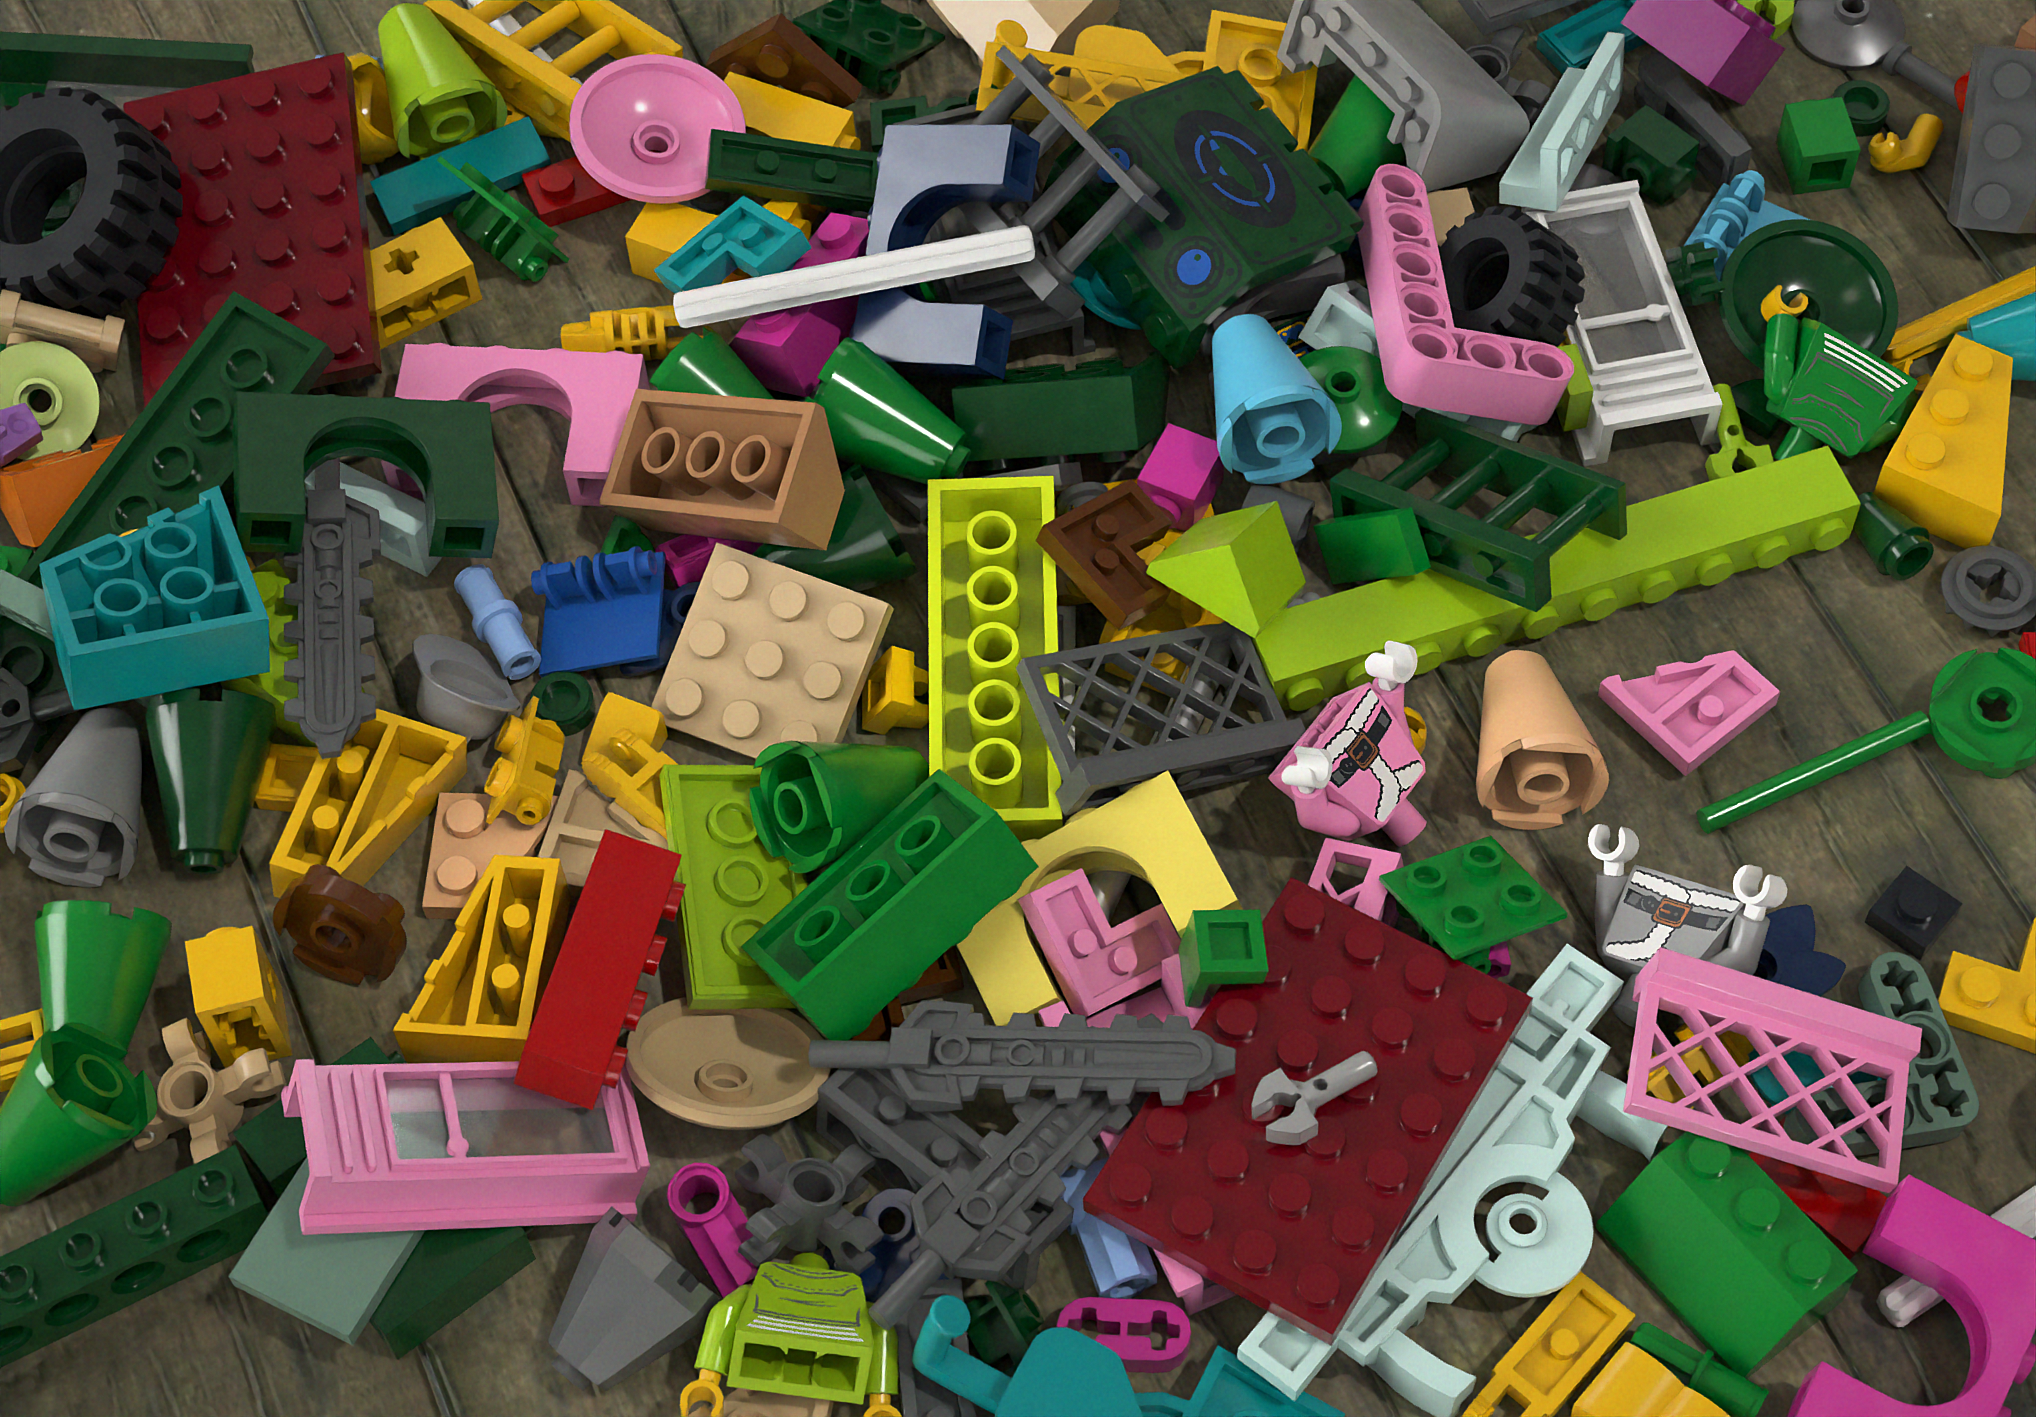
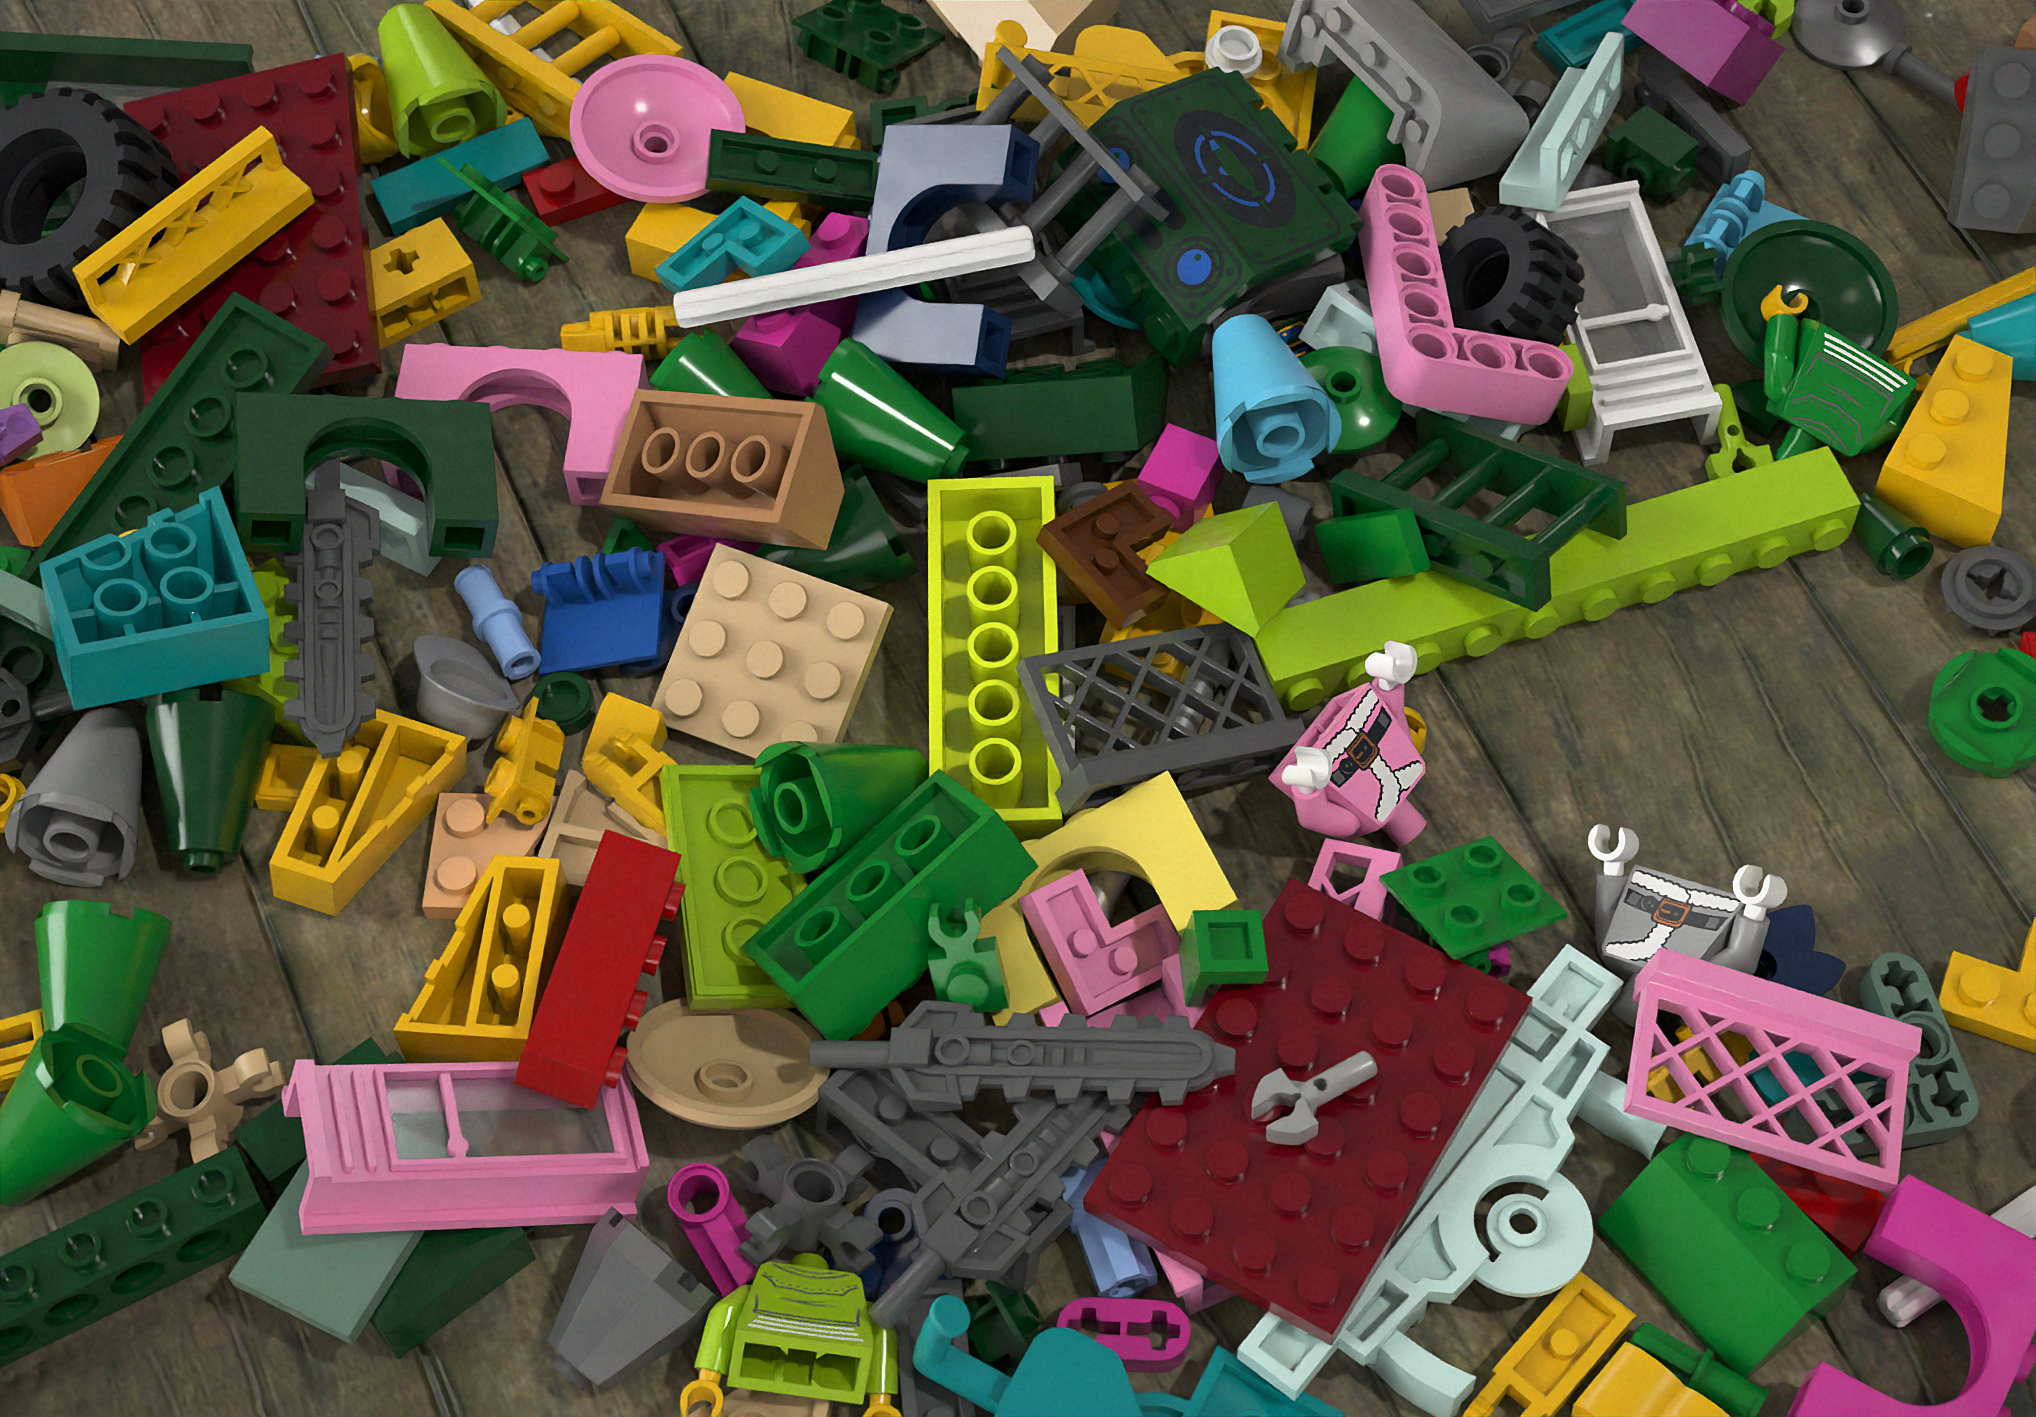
(195, 244): none -> yellow fence
(237, 994): yellow brick -> none
(341, 926): reddish brown plate -> none
(785, 56): reddish brown plate -> none
(890, 693): yellow tile -> none
(964, 966): none -> green plate
(1233, 50): none -> white plate
(1534, 747): light nougat cone -> none
(1692, 707): bright pink wing -> none
(1813, 772): green bar -> none
(1817, 145): green brick -> none
(1865, 104): dark green tile -> none
(1910, 153): yellow arm -> none
(1913, 912): black plate -> none

